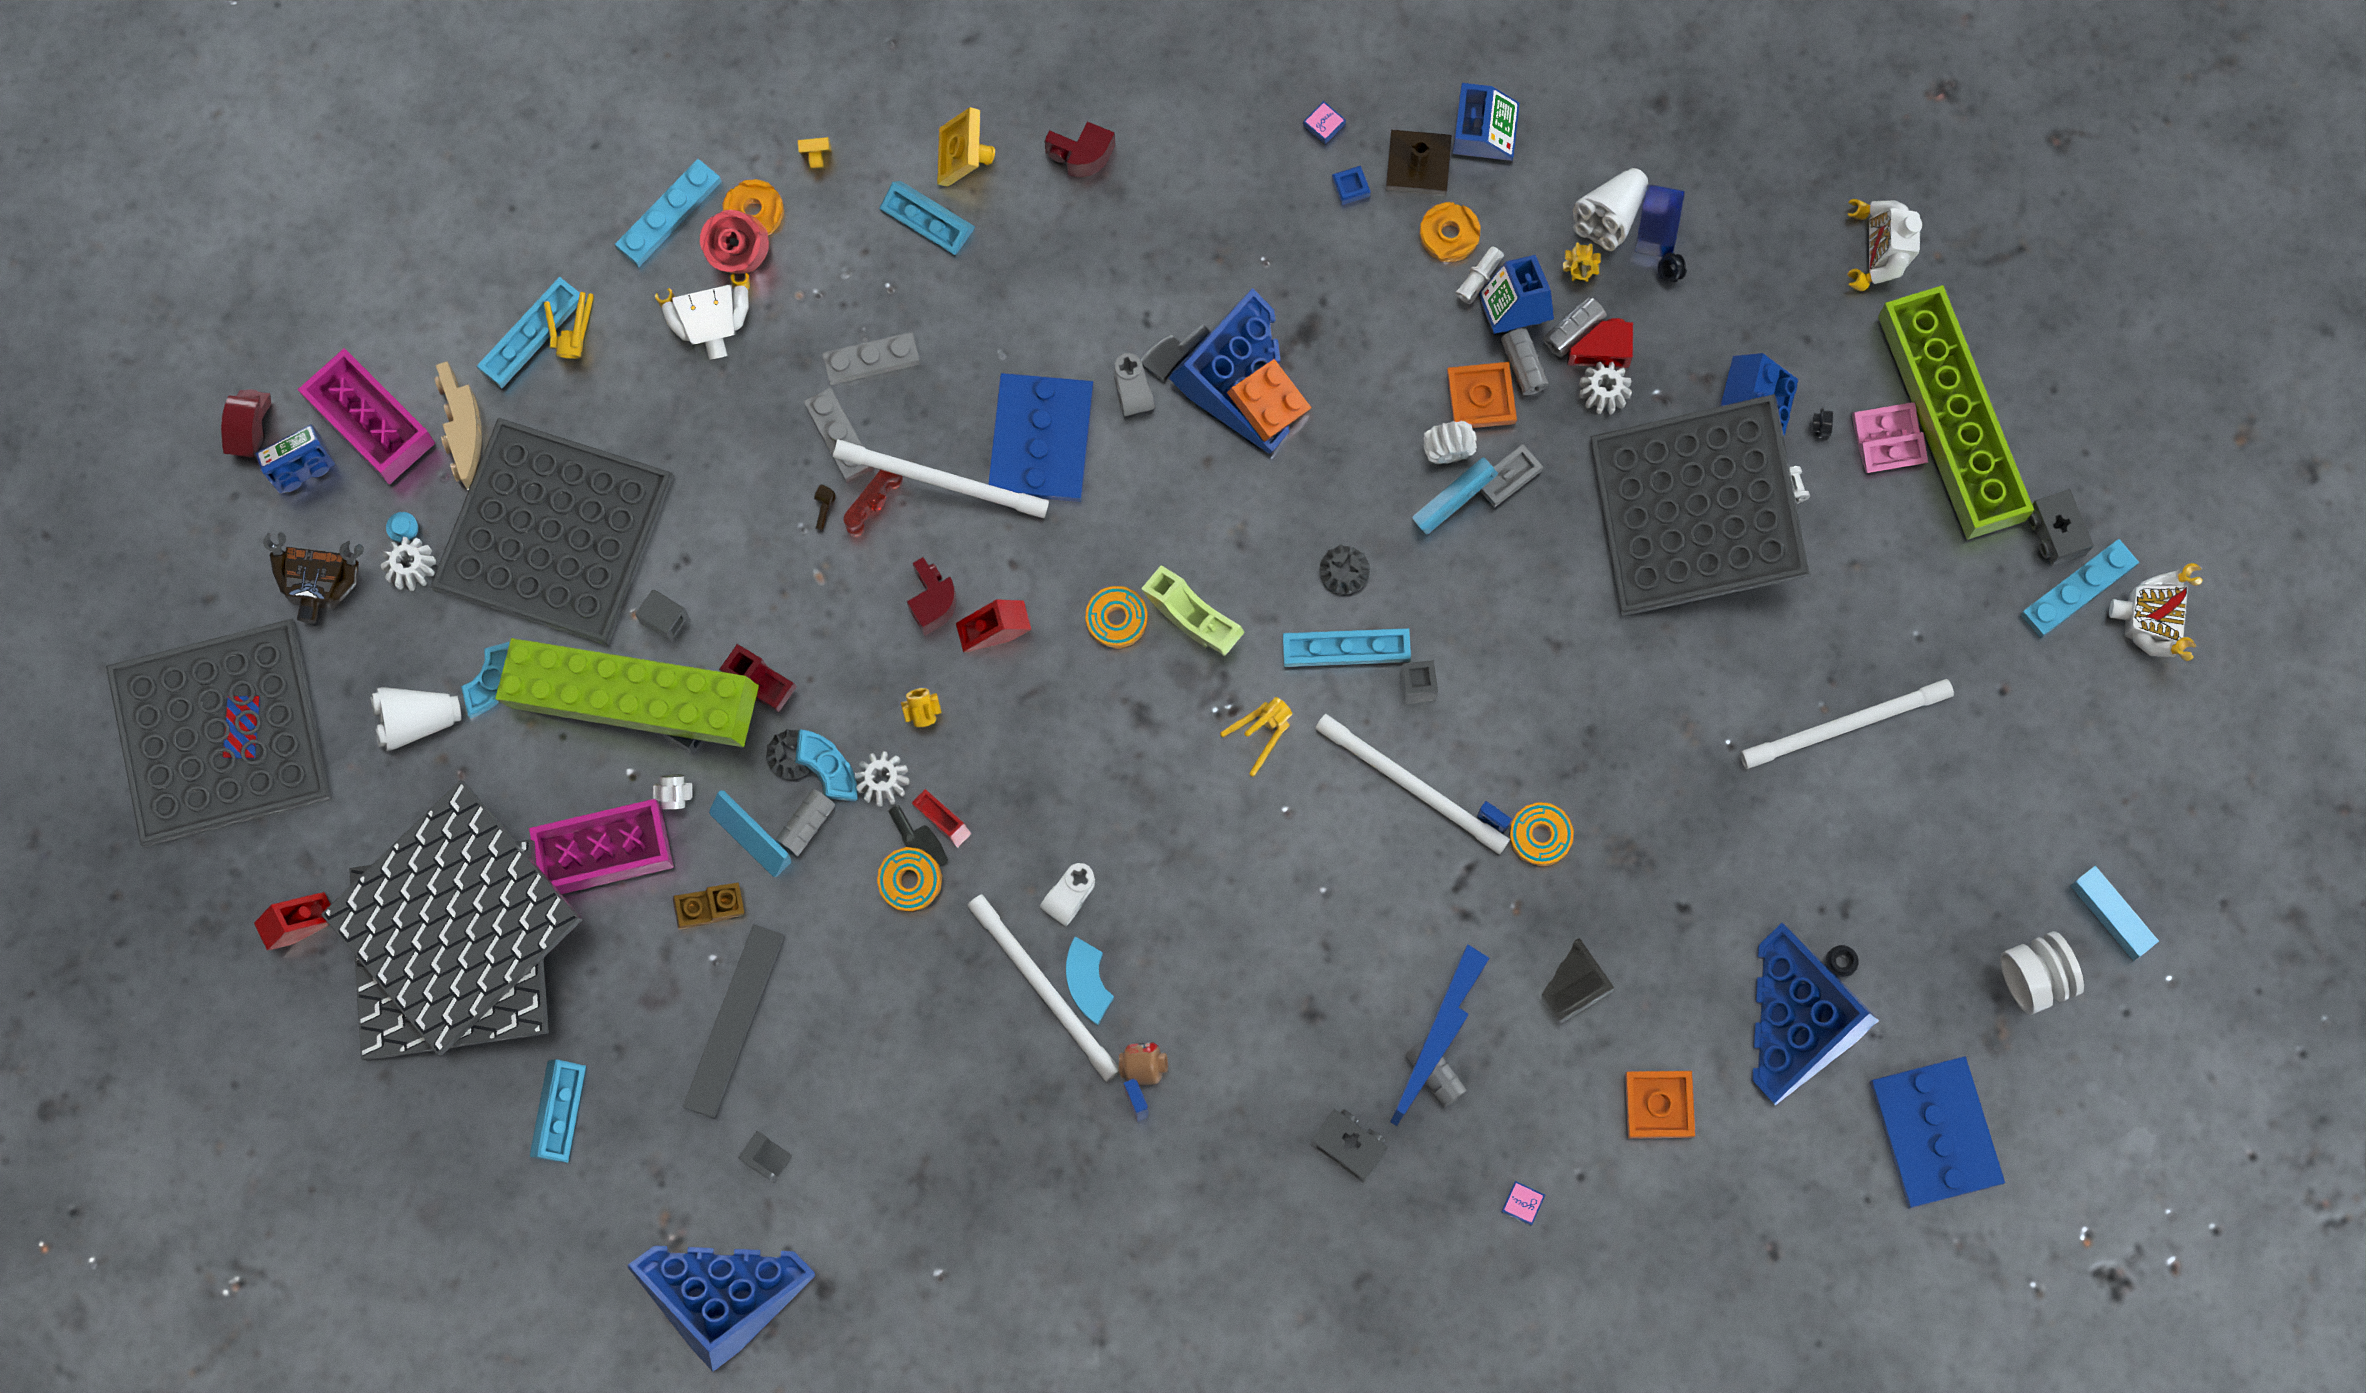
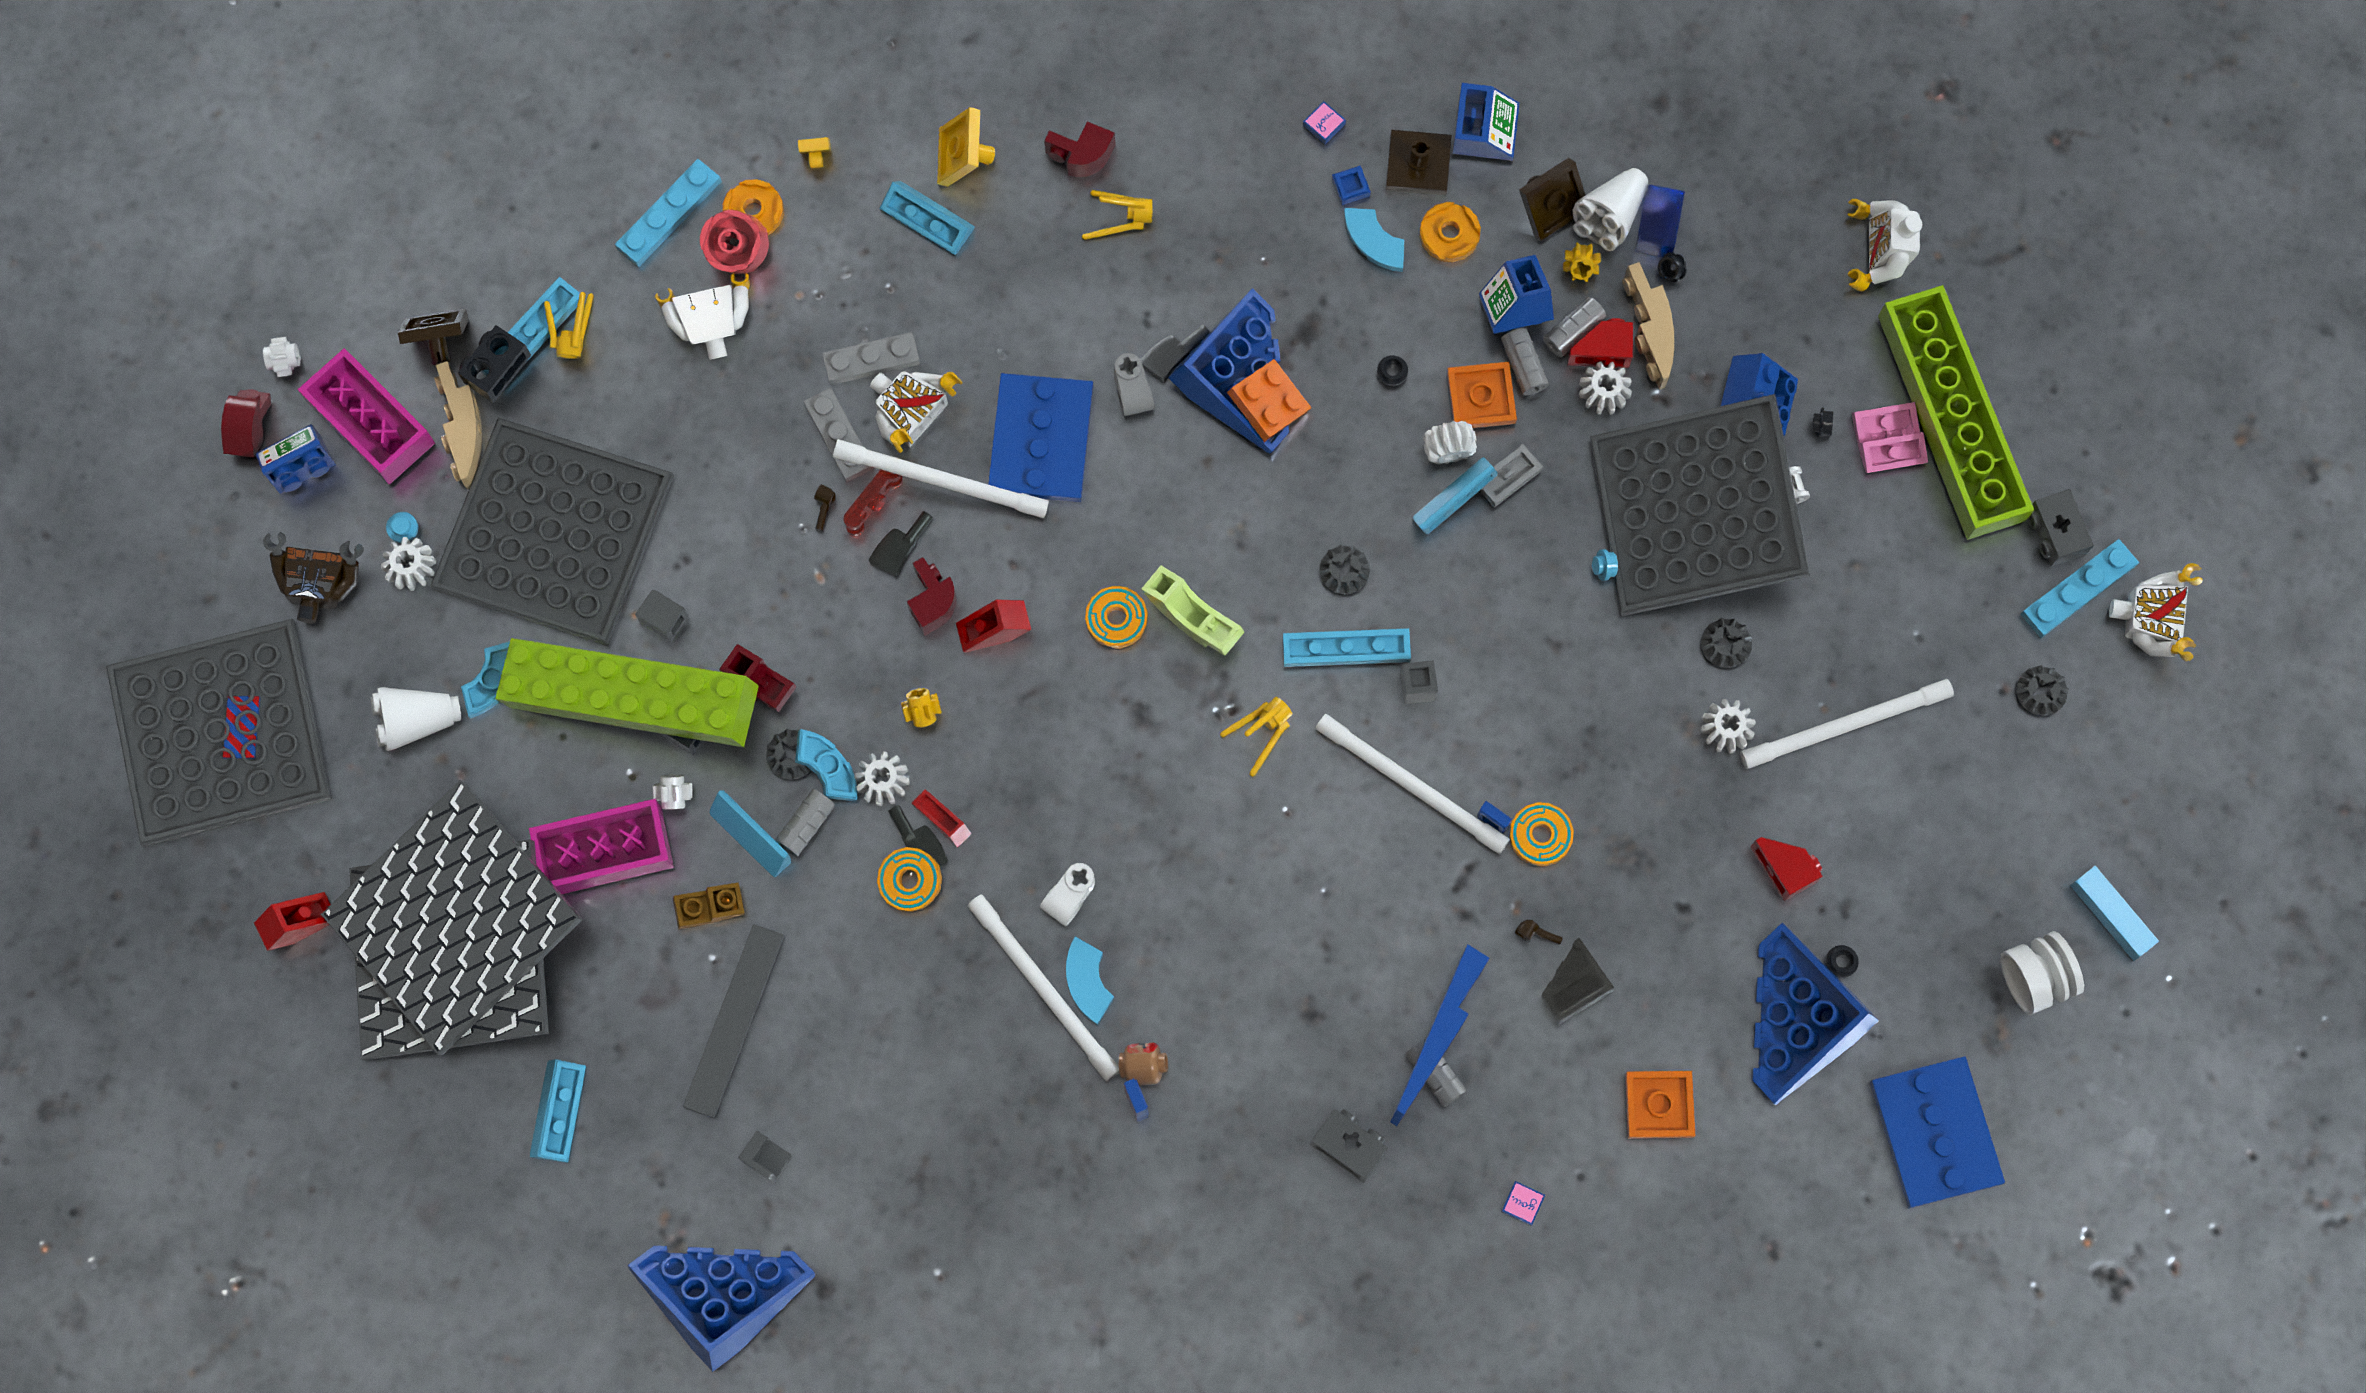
(281, 356): none -> white gear
(434, 330): none -> dark brown tile
(501, 367): none -> black brick
(896, 546): none -> pearl dark grey piece
(910, 404): none -> torso
(1137, 209): none -> yellow plant
(1373, 240): none -> medium azure tile
(1392, 362): none -> black plate
(1479, 275): white axle -> none
(1529, 927): none -> dark brown hand
(1552, 197): none -> dark brown tile
(1605, 564): none -> medium azure plate
(1656, 334): none -> tan slope
(1718, 653): none -> dark grey gear
(1725, 715): none -> white gear
(1787, 866): none -> red slope
(2040, 703): none -> dark grey gear

